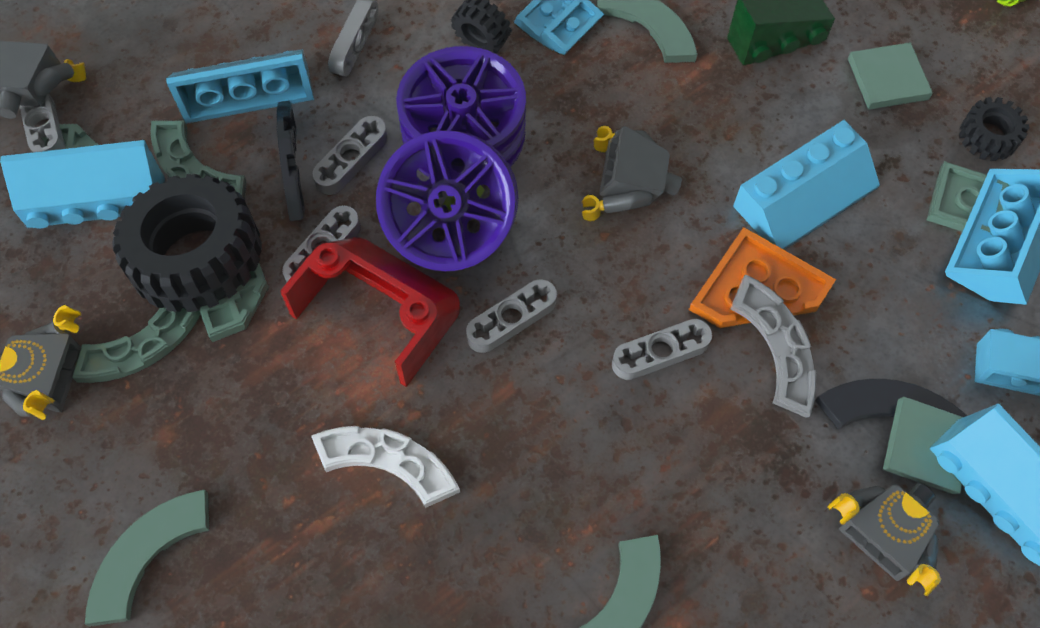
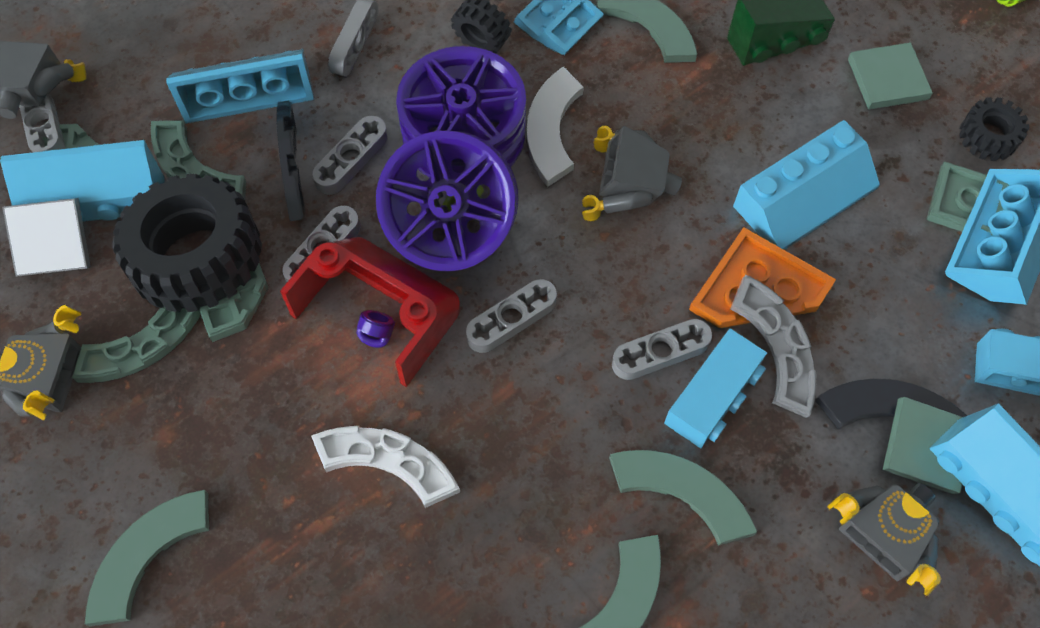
(46, 237): none -> white tile
(376, 325): none -> dark purple tile
(544, 126): none -> white tile
(689, 482): none -> sand green tile
(716, 389): none -> medium azure brick

